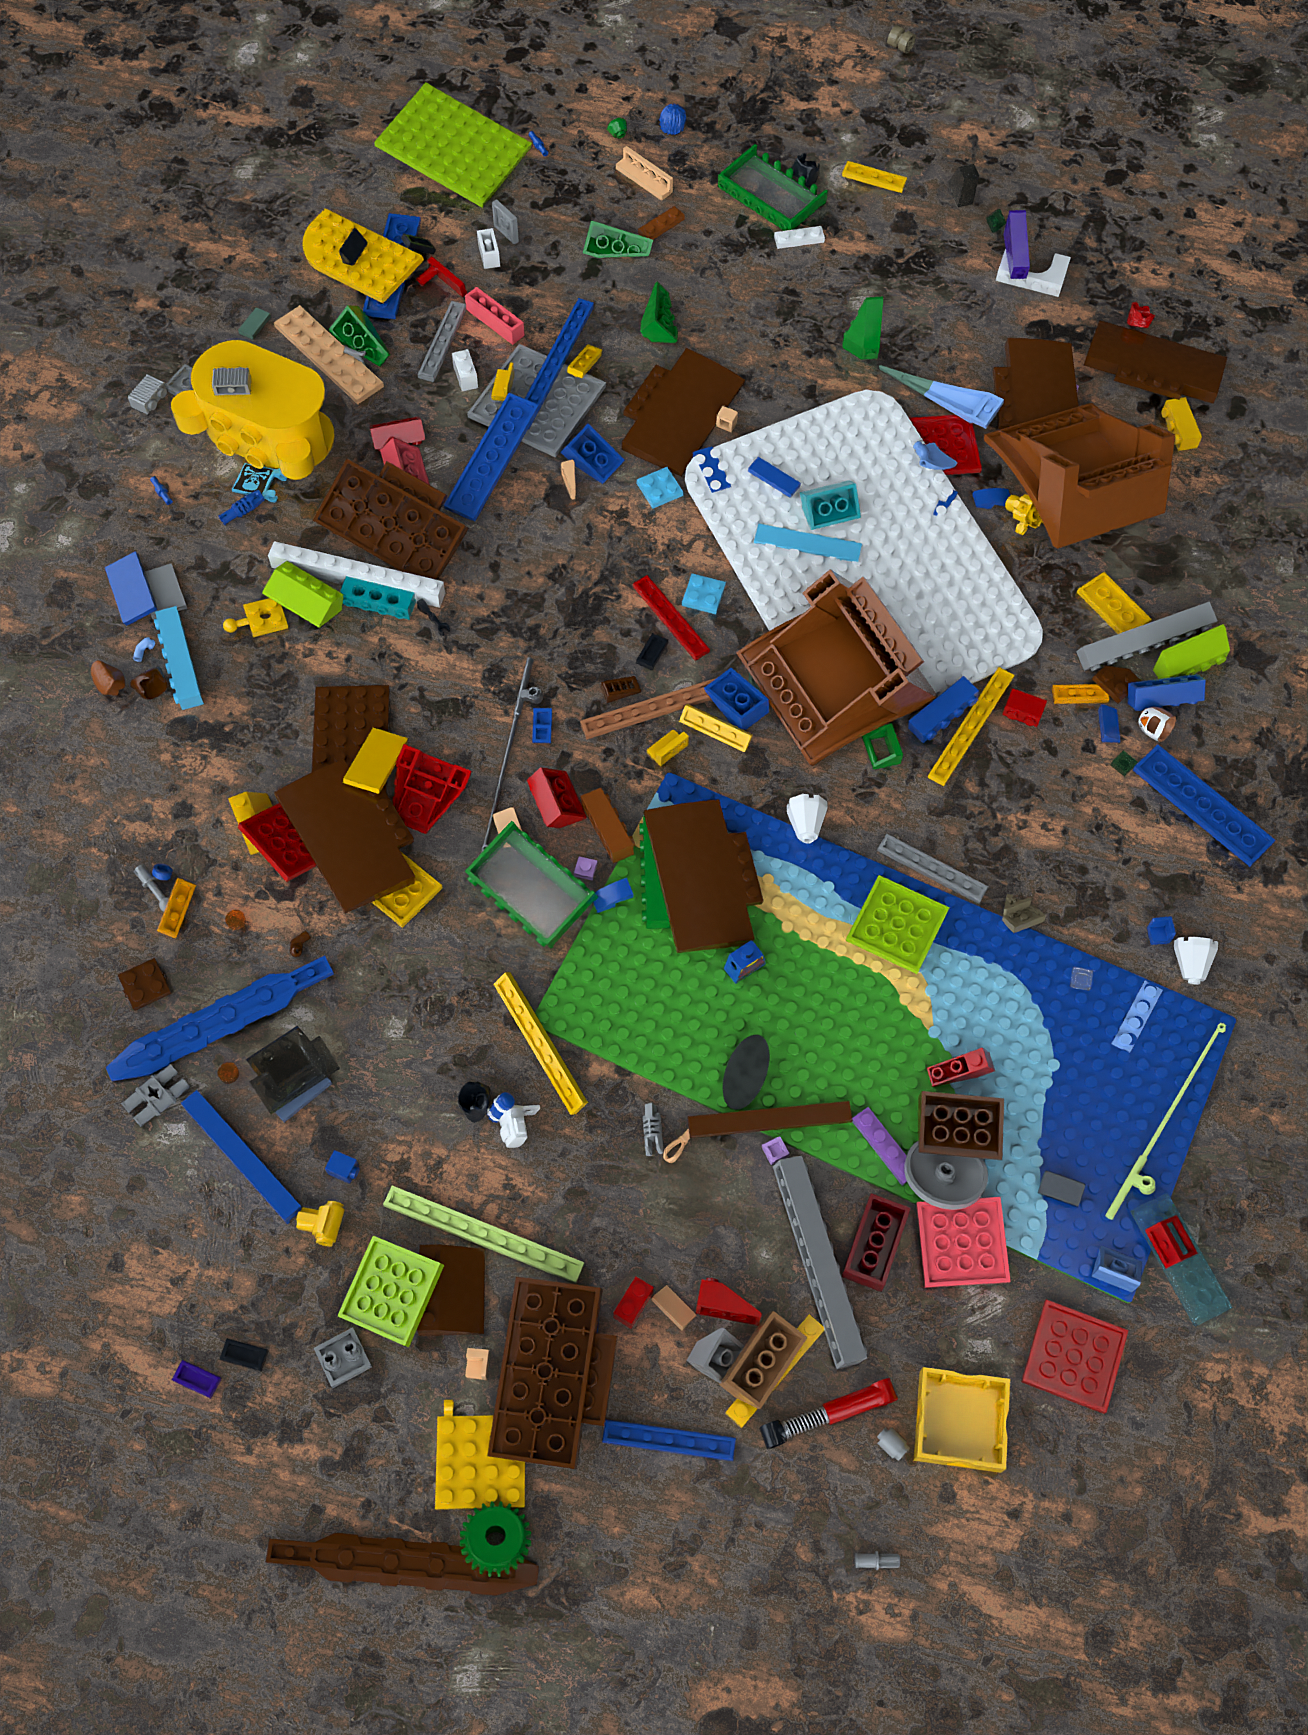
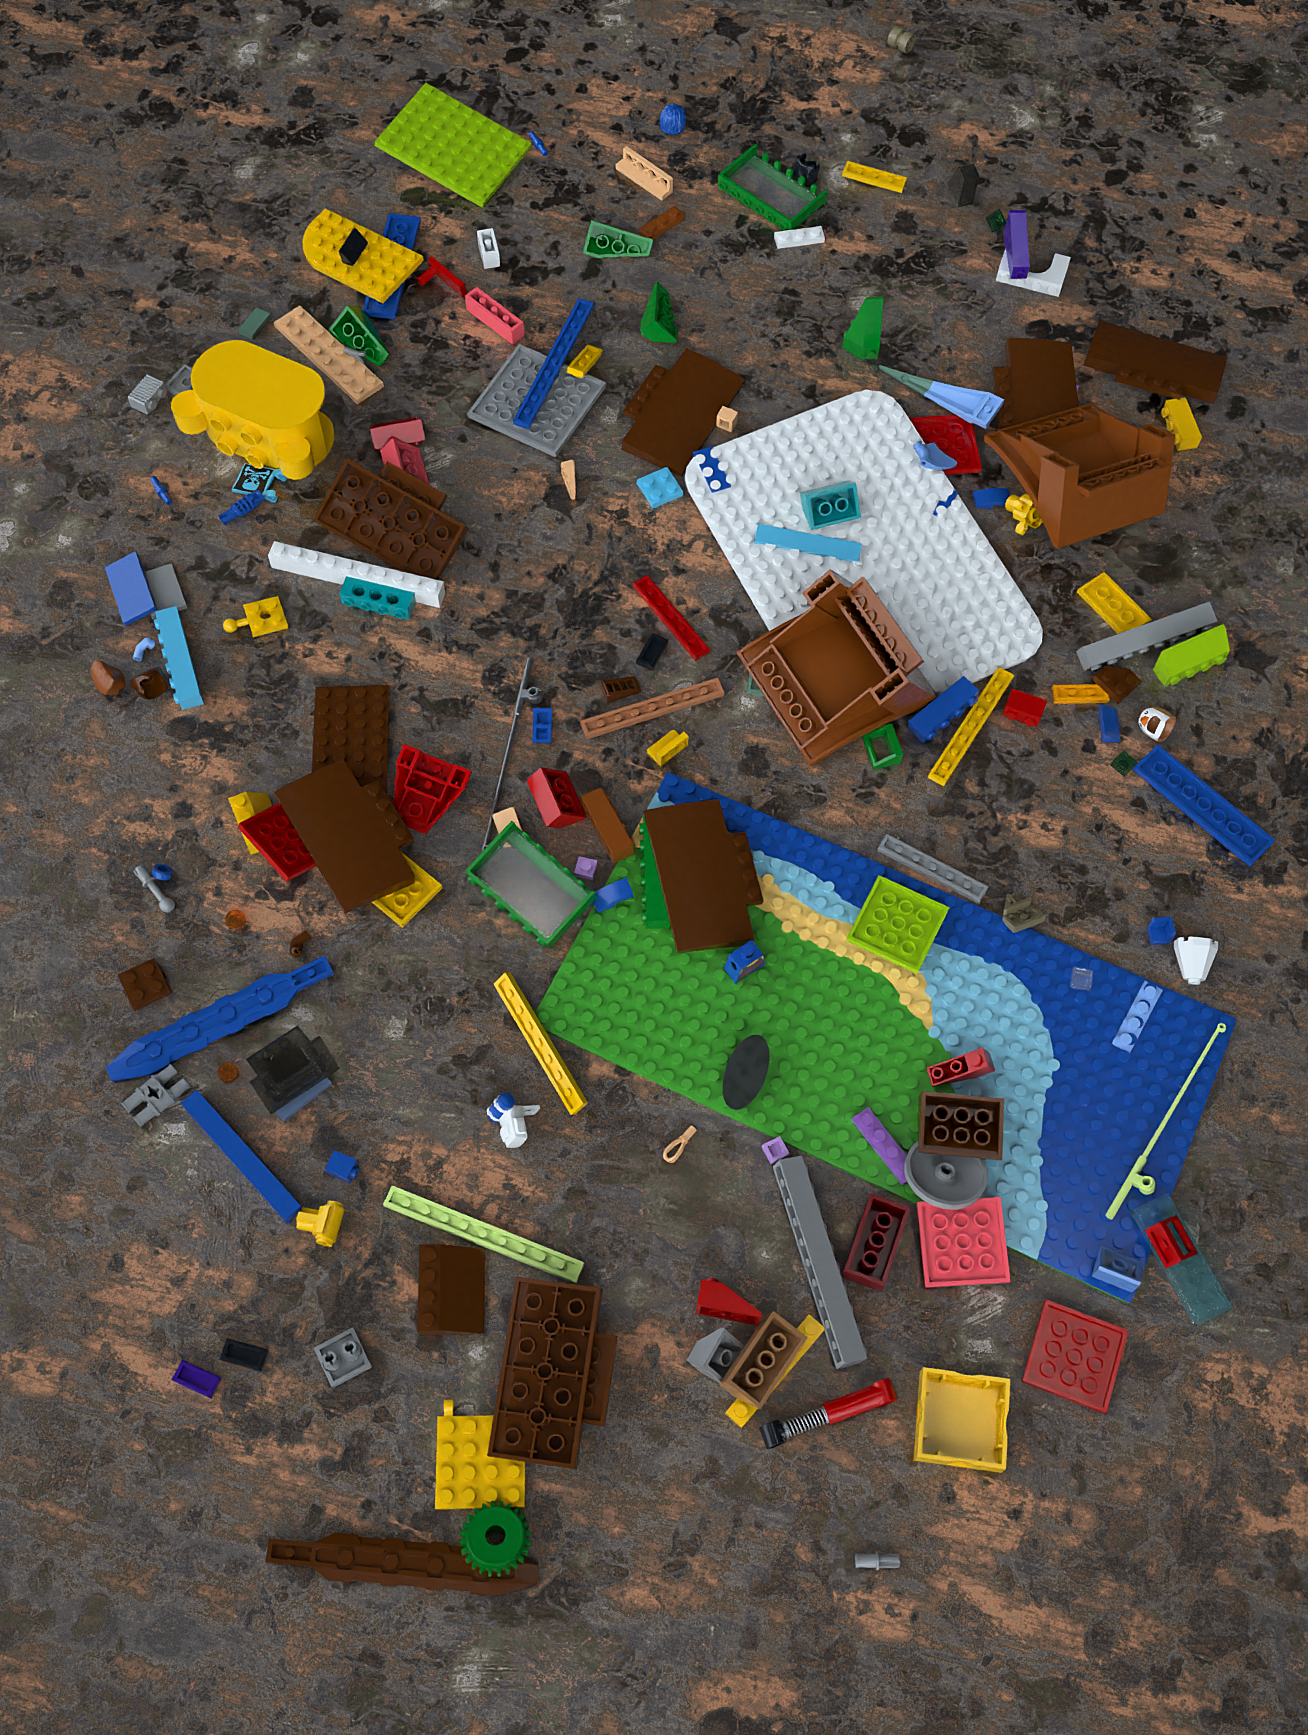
(176, 908): light orange tile -> none
(231, 381): light grey brick -> none
(303, 594): lime slope -> none
(375, 760): yellow tile -> none
(390, 1291): lime plate -> none
(418, 244): black tile -> none
(423, 607): black piece -> none
(442, 341): light grey tile -> none
(465, 370): white brick -> none
(474, 1100): black hair -> none
(477, 1363): light nougat panel -> none
(491, 457): blue plate -> none
(503, 383): yellow panel -> none
(505, 222): light grey tile -> none
(593, 454): blue slope -> none
(617, 127): green cone -> none
(633, 1302): red brick -> none
(652, 1129): light grey hinge -> none
(669, 1440): blue tile -> none
(673, 1307): light nougat slope -> none
(703, 593): medium azure plate -> none
(716, 728): yellow plate -> none
(737, 699): blue slope -> none
(769, 1119): reddish brown tile -> none
(774, 477): blue tile -> none
(807, 816): white cone -> none
(892, 1443): light grey brick -> none
(1061, 1188): black slope -> none
(1139, 316): red hair -> none
(1166, 691): blue brick -> none

